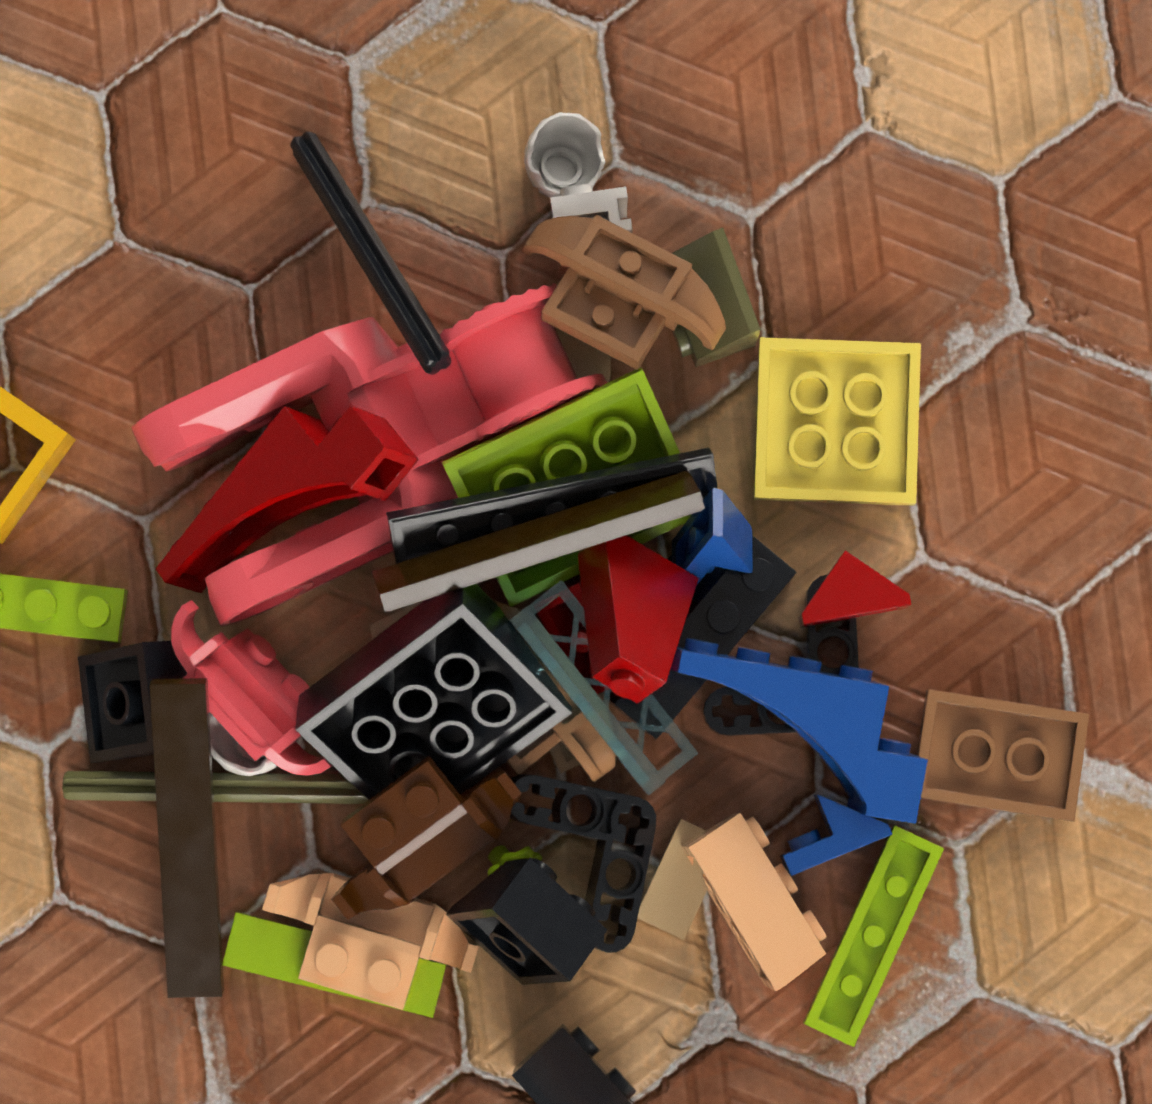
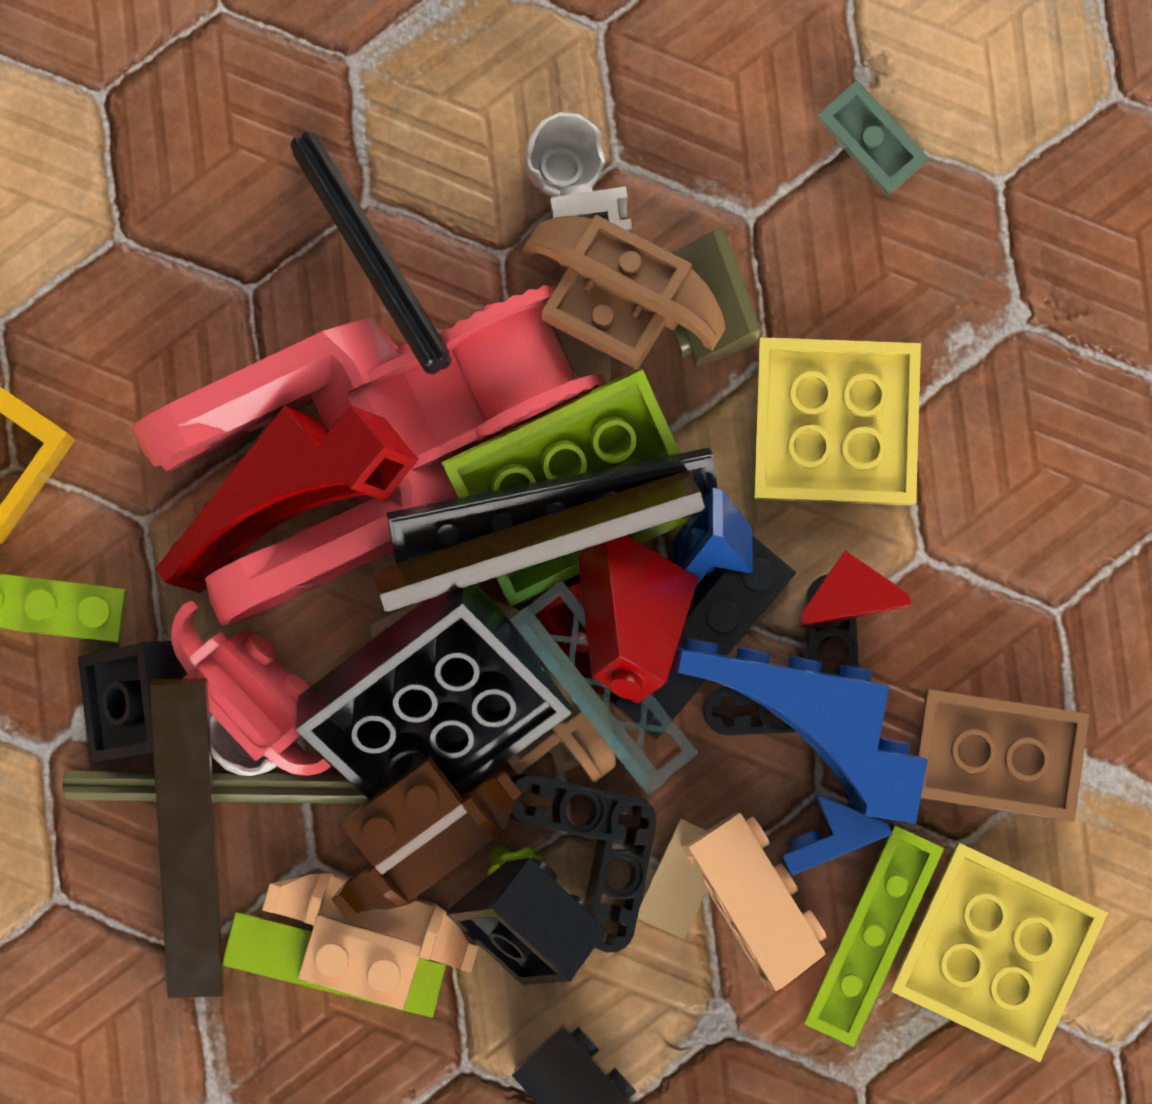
(872, 138): none -> sand green plate
(998, 952): none -> light yellow plate

